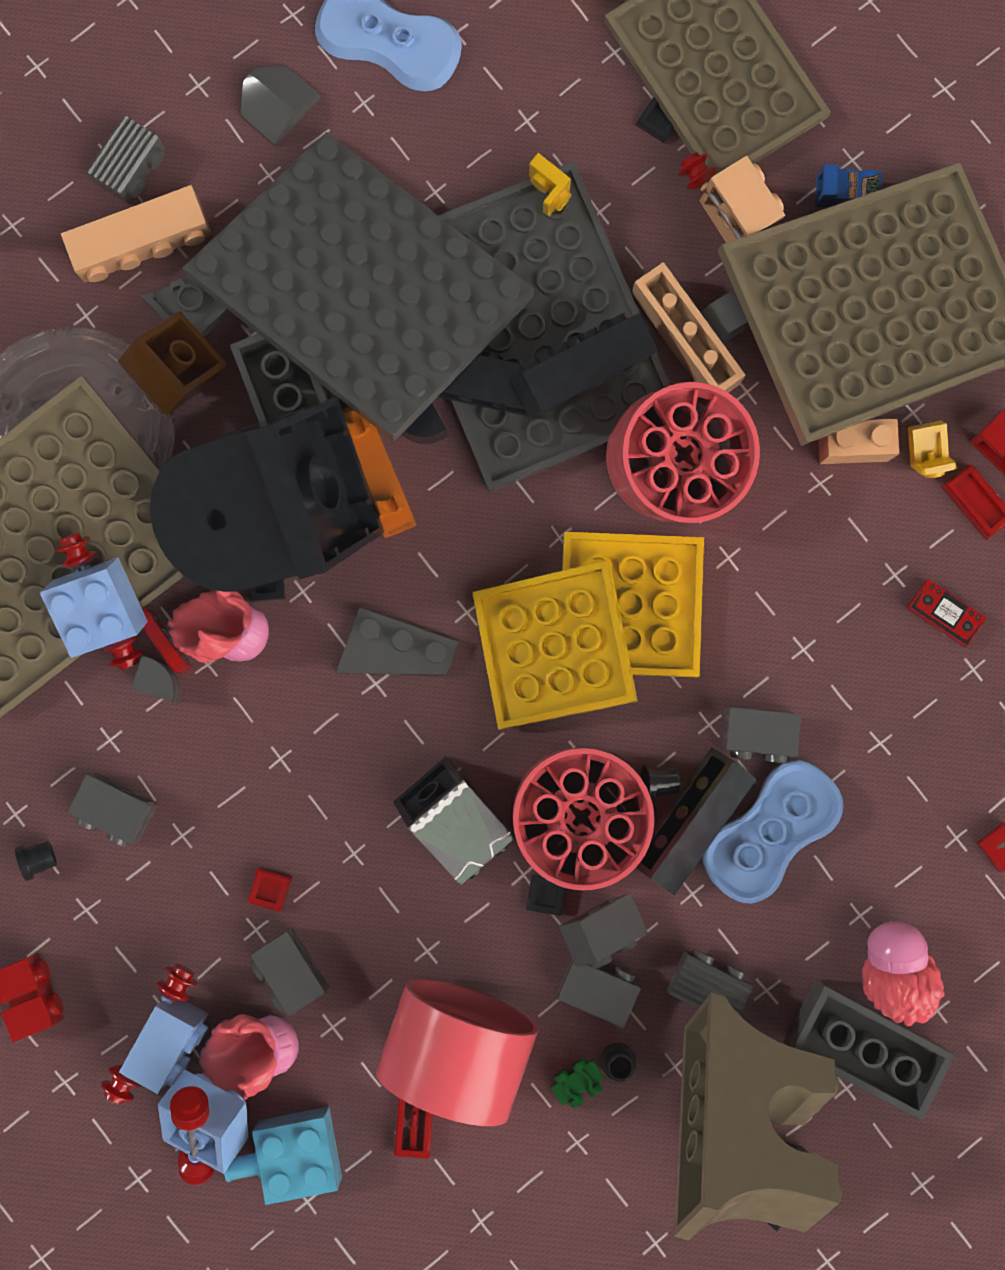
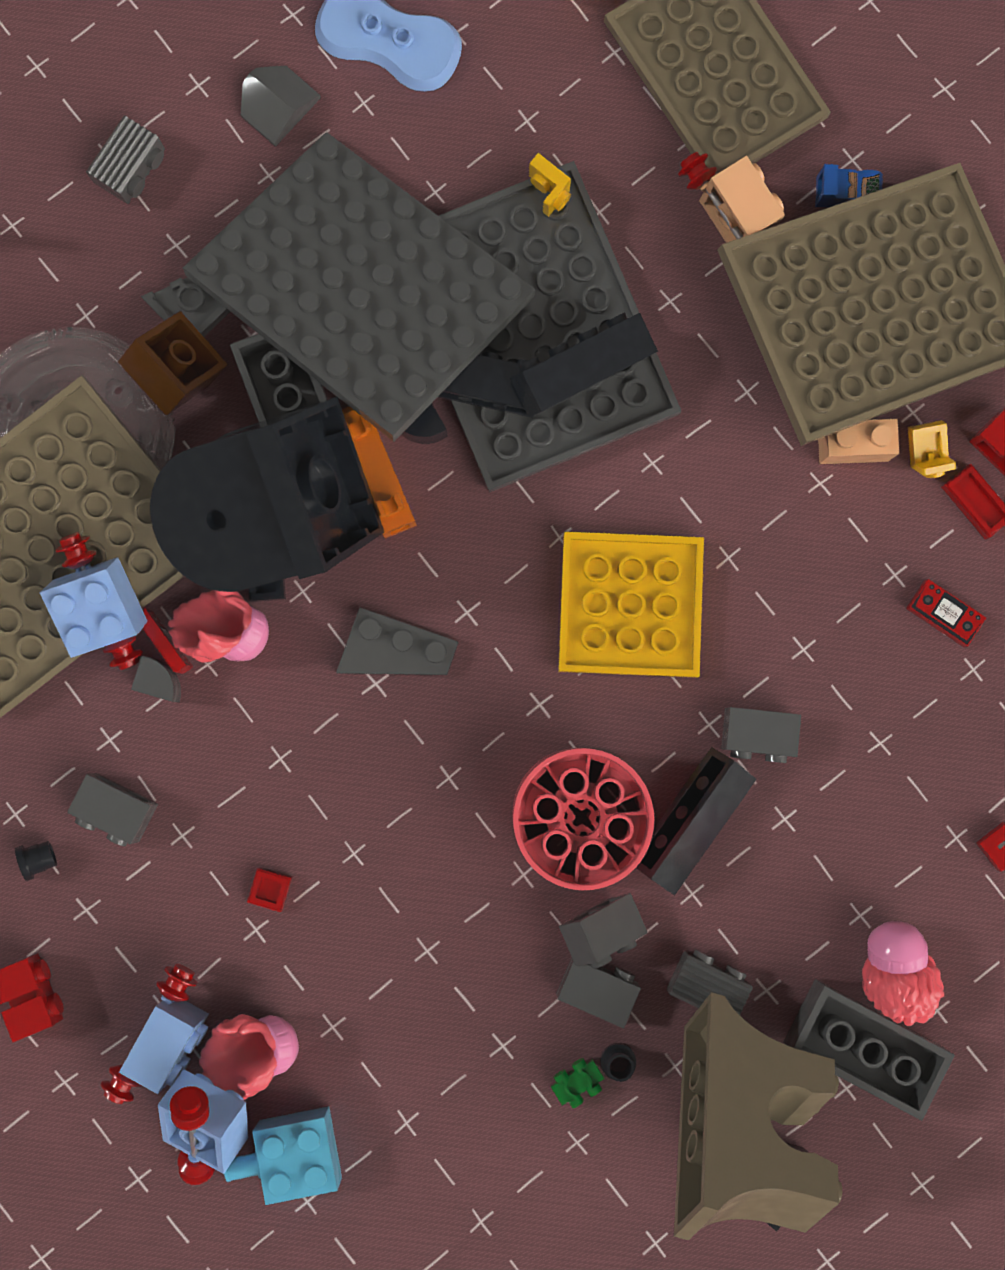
(137, 235): light nougat brick -> none
(288, 972): dark grey brick -> none
(412, 1151): red tile -> none
(453, 821): slope -> none
(456, 1052): coral wheel -> none
(545, 896): black tile -> none
(554, 646): yellow plate -> none
(629, 441): coral wheel -> none
(655, 122): black tile -> none
(660, 780): black piece -> none
(686, 330): light nougat brick -> none
(725, 317): dark grey brick -> none
(790, 812): light blue plate -> none

